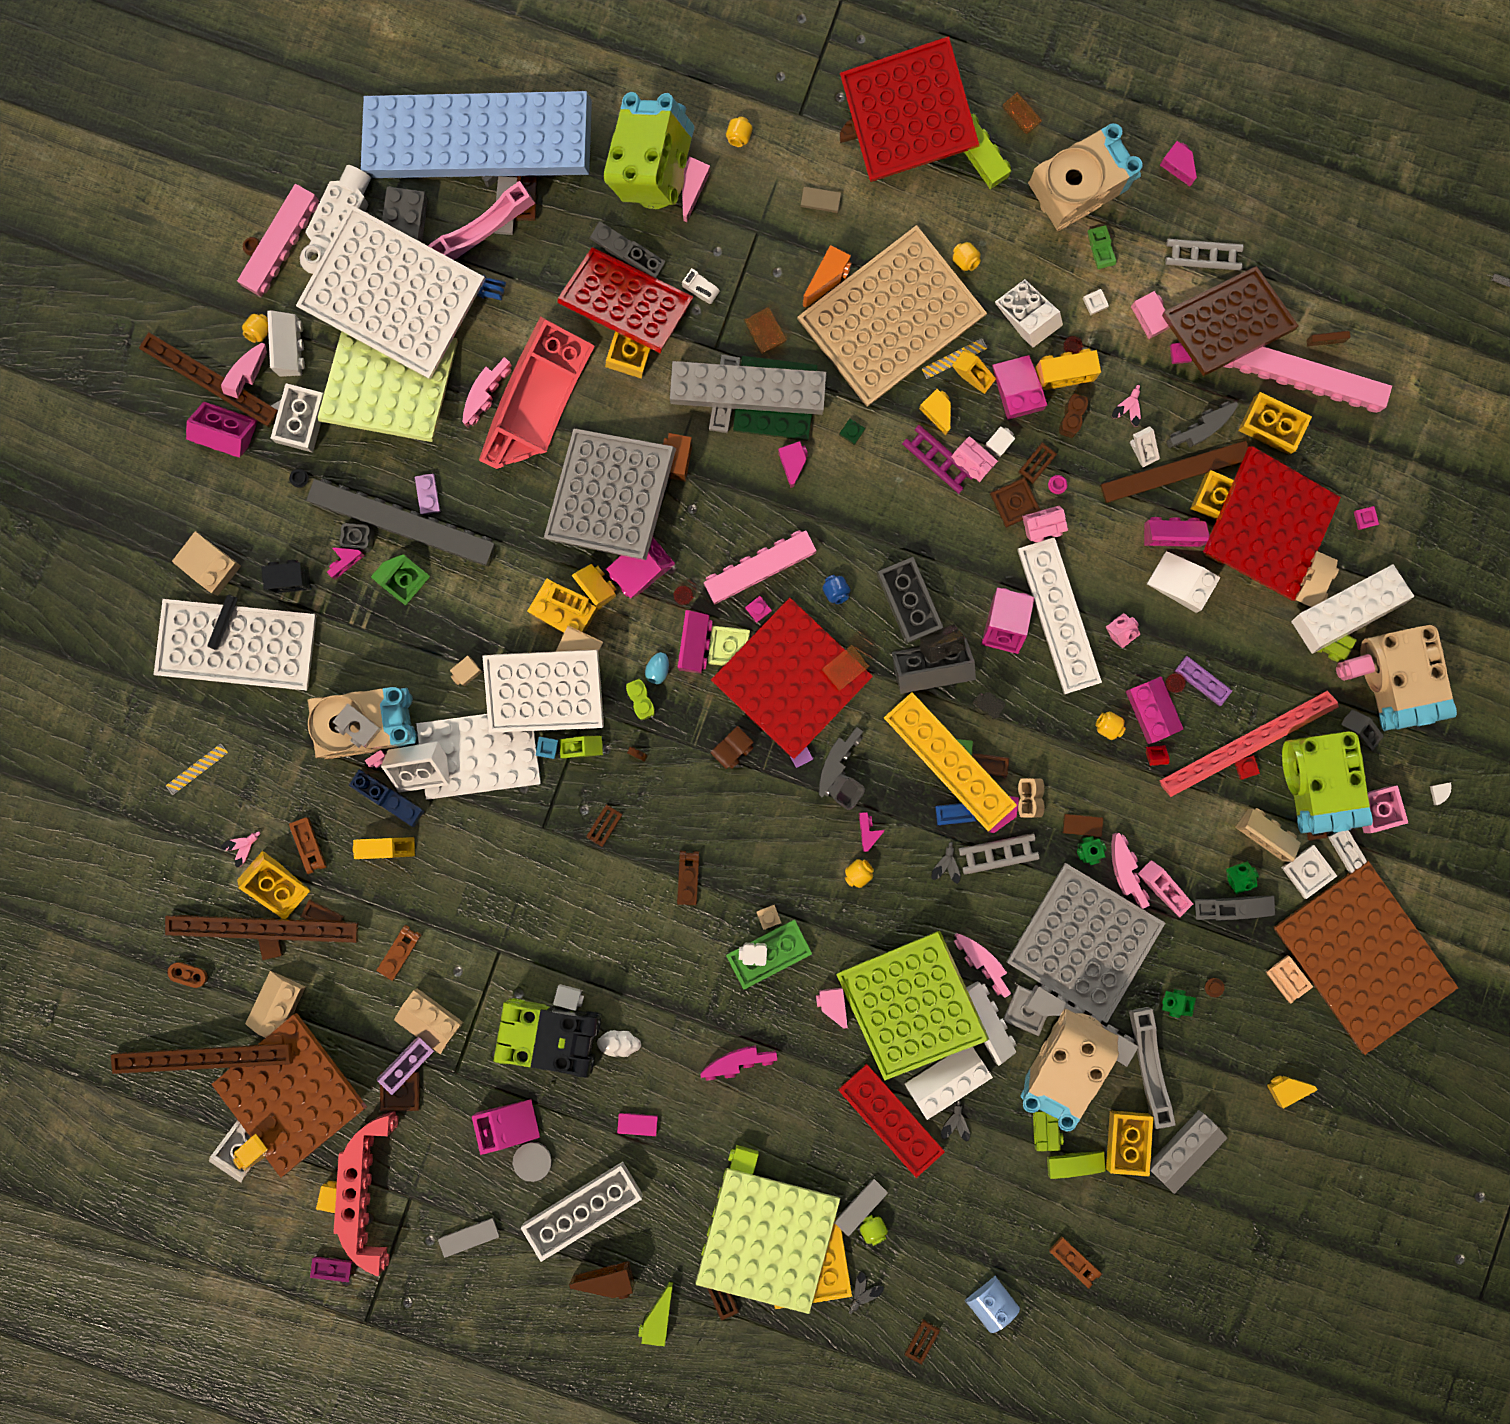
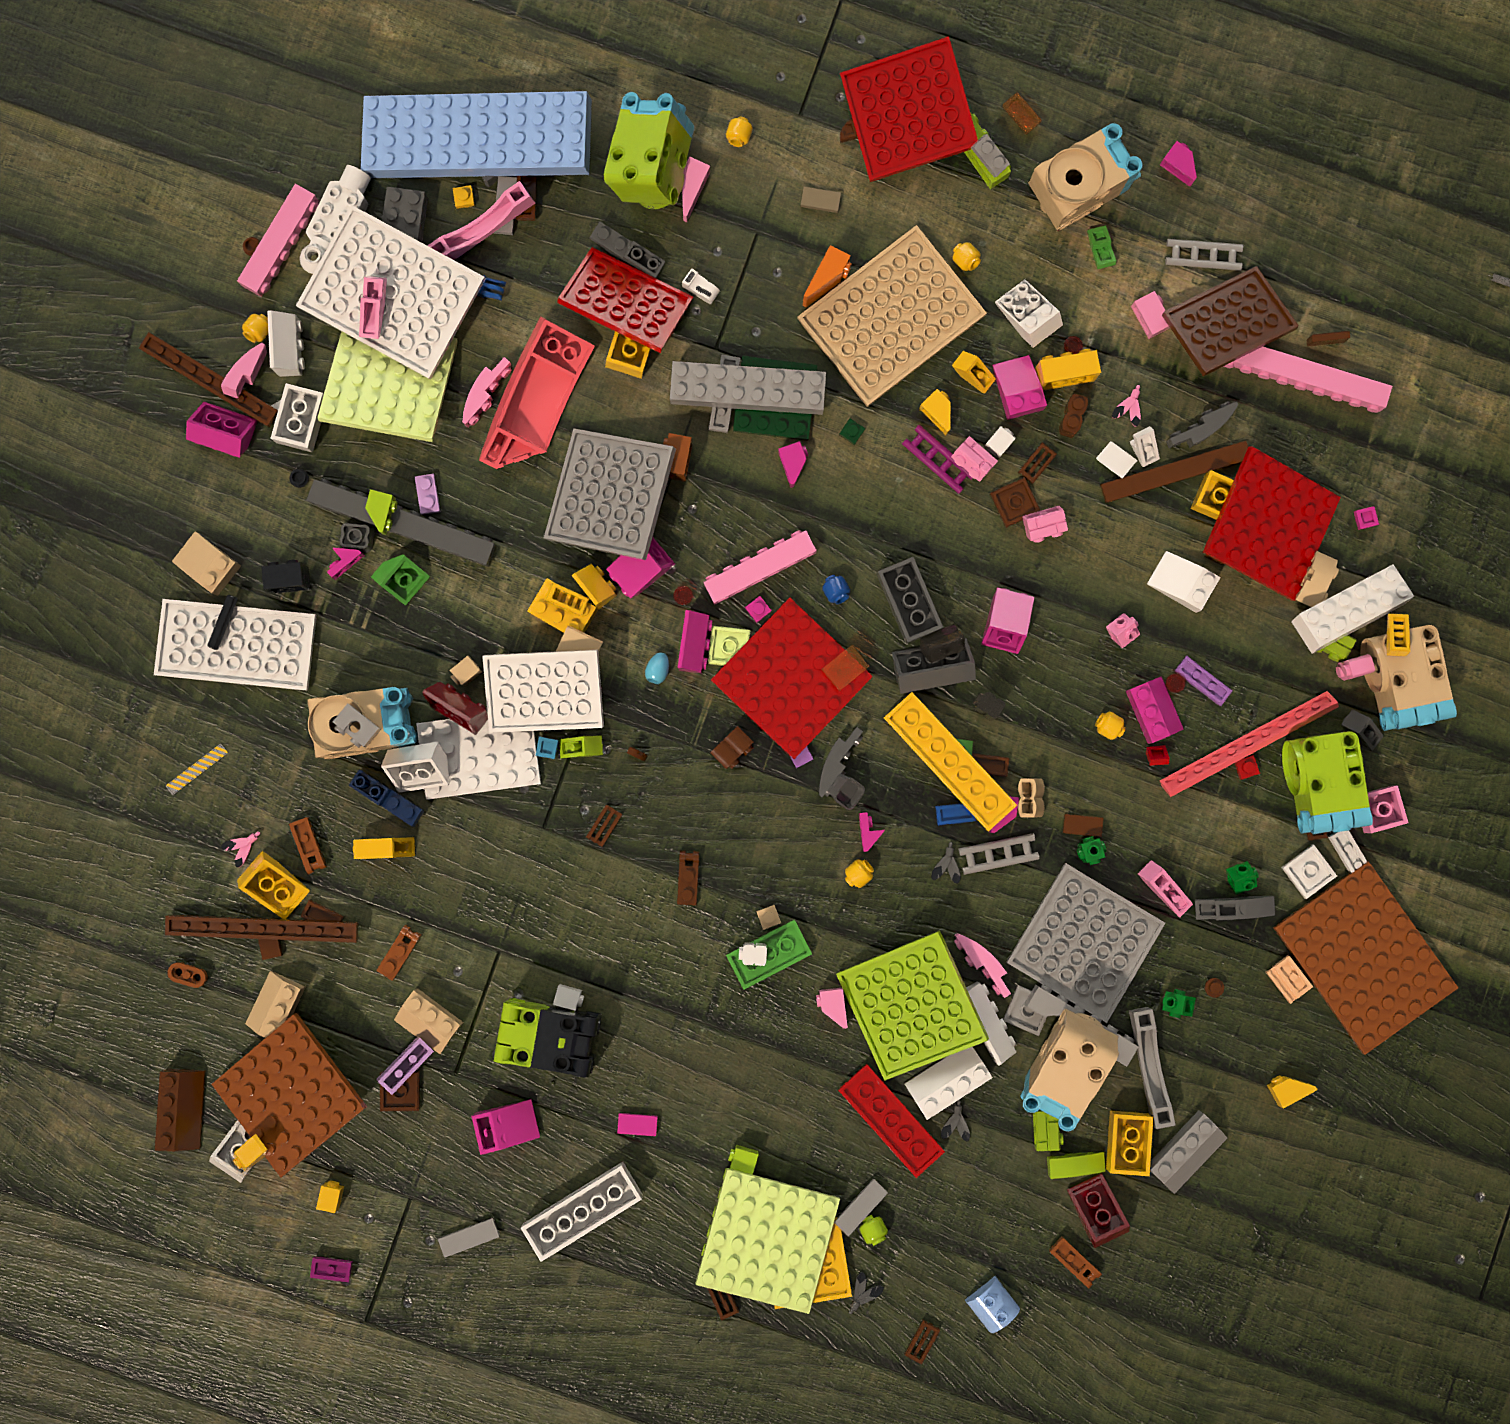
(180, 1110): none -> reddish brown slope
(202, 1058): reddish brown plate -> none
(350, 1224): coral slope -> none
(372, 307): none -> bright pink slope
(376, 759): bright pink plate -> none
(380, 509): none -> lime slope
(456, 706): none -> dark red slope
(463, 197): none -> yellow plate
(532, 1161): light grey tile -> none
(607, 1281): reddish brown slope -> none
(618, 1043): white arm -> none
(639, 695): lime brick -> none
(656, 1322): lime slope -> none
(729, 1063): dark pink slope -> none
(765, 330): clear orange plate -> none
(947, 362): sticker -> none
(990, 155): none -> light grey plate
(1057, 484): dark pink plate -> none
(1059, 615): white plate -> none
(1095, 302): white plate -> none
(1098, 1210): none -> dark red slope
(1116, 459): none -> white sticker
(1123, 864): bright pink slope -> none
(1175, 532): dark pink slope -> none
(1179, 354): dark pink plate -> none
(1269, 835): tan slope -> none
(1275, 423): yellow brick -> none
(1405, 635): none -> yellow slope
(1440, 792): white tile -> none

